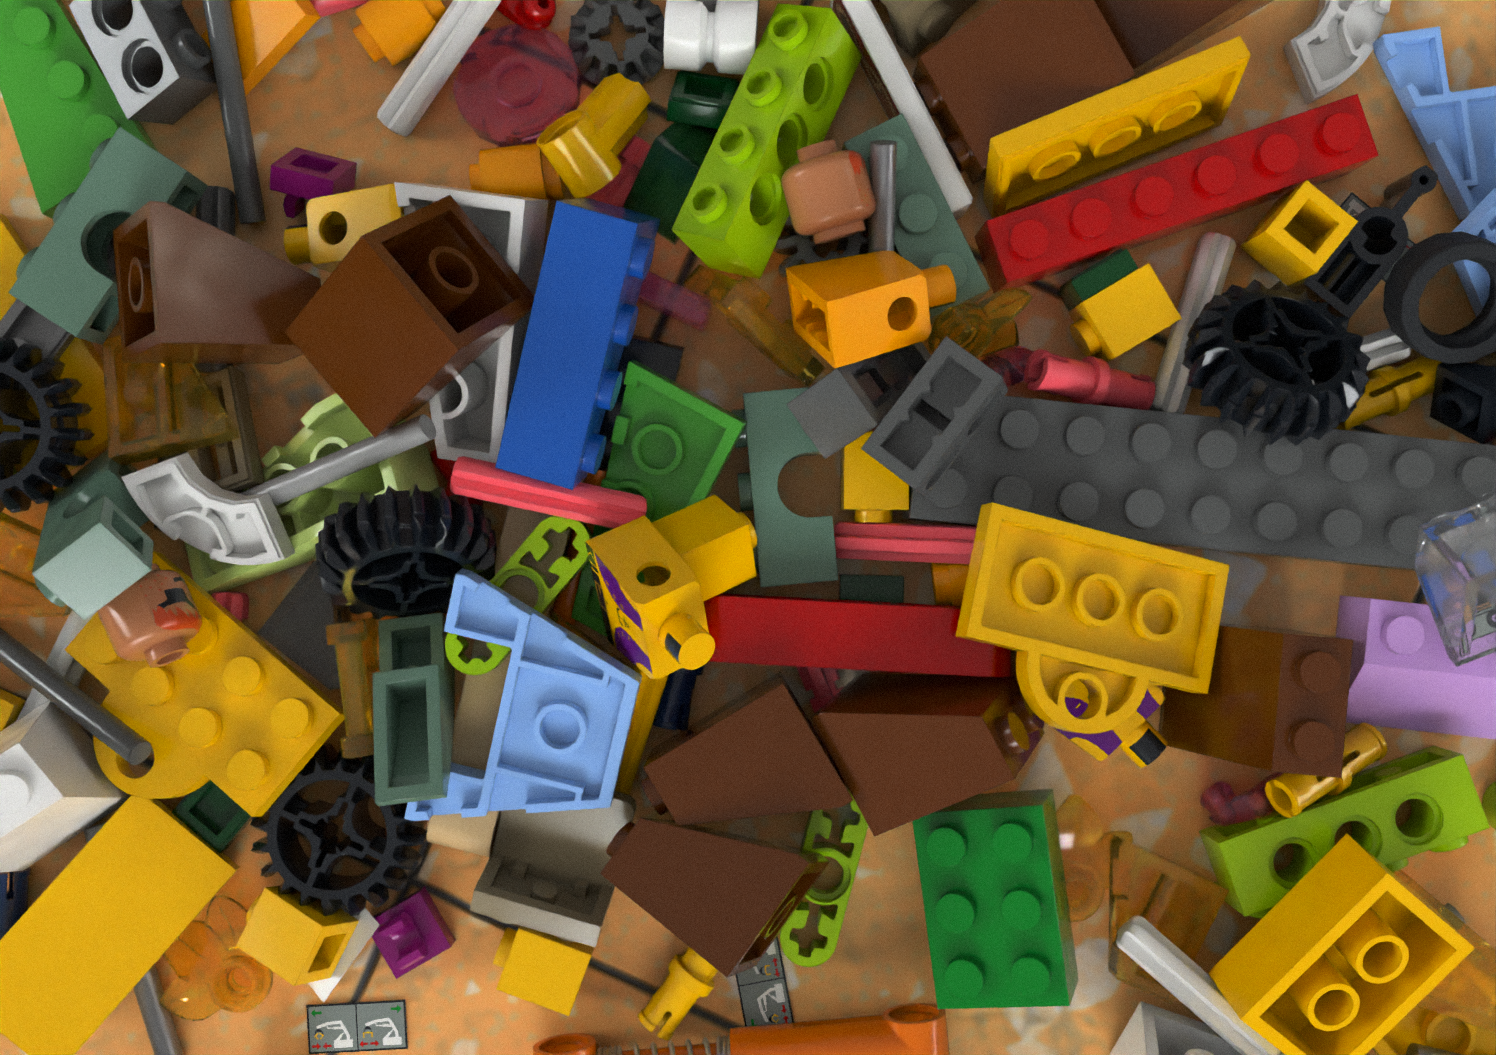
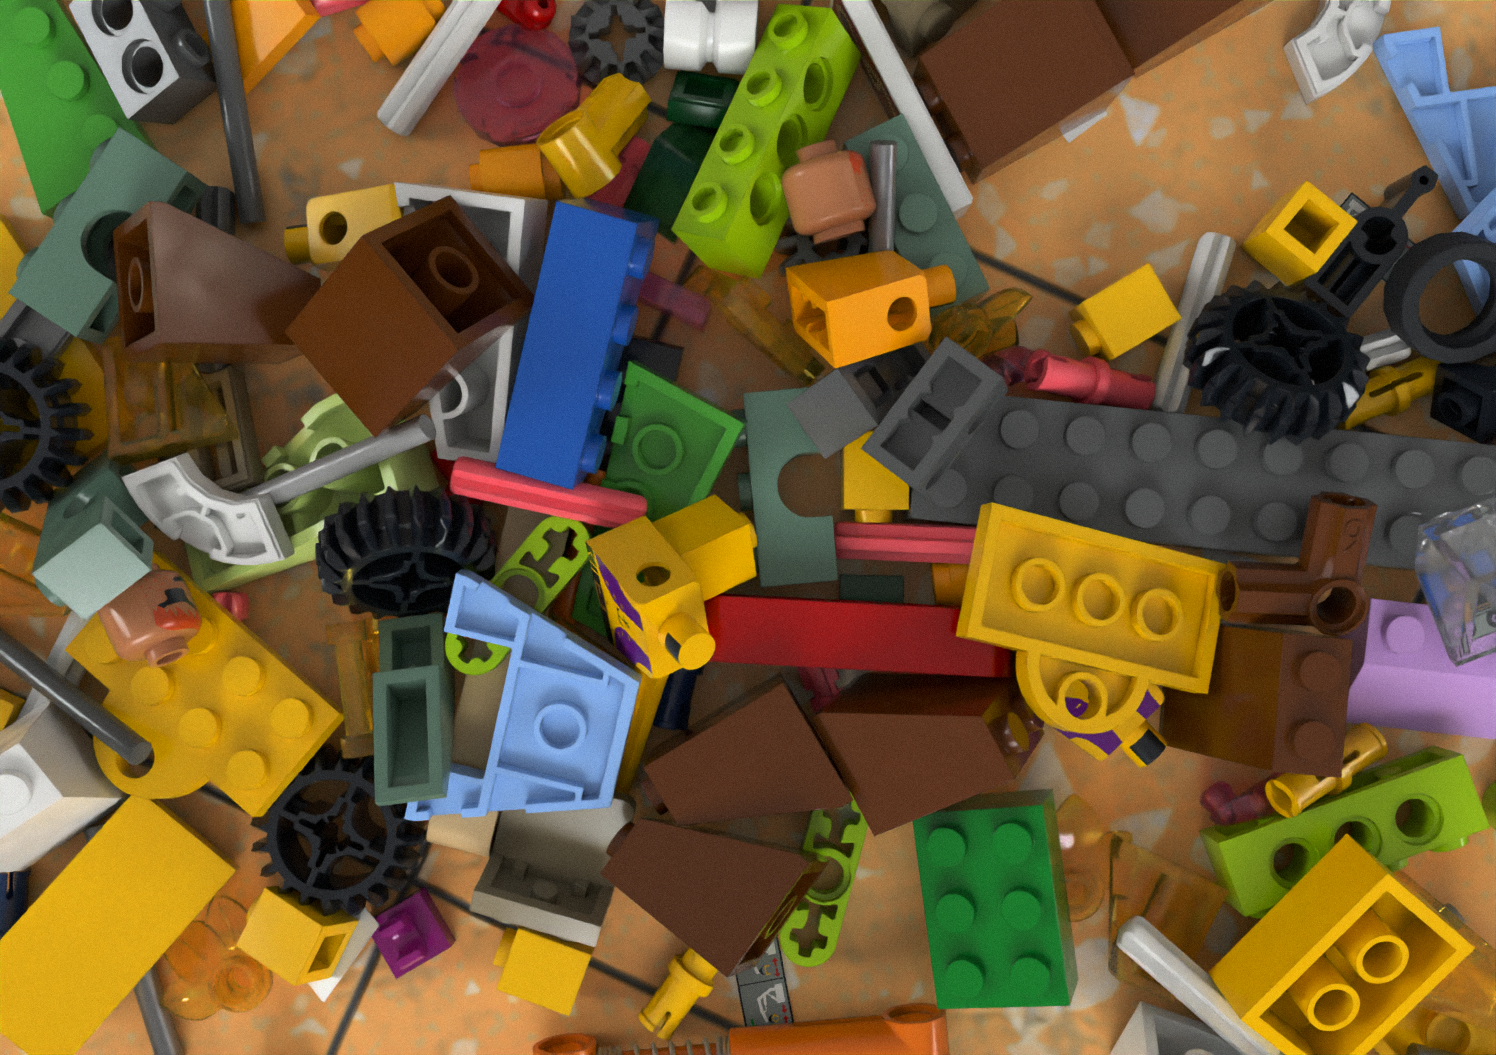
(212, 816): dark green tile -> none
(300, 631): clear smoke slope -> none
(310, 176): magenta tile -> none
(357, 1026): light grey sticker -> none
(1097, 278): dark green tile -> none
(1113, 128): yellow tile -> none
(1175, 194): red brick -> none
(1330, 557): none -> reddish brown piece

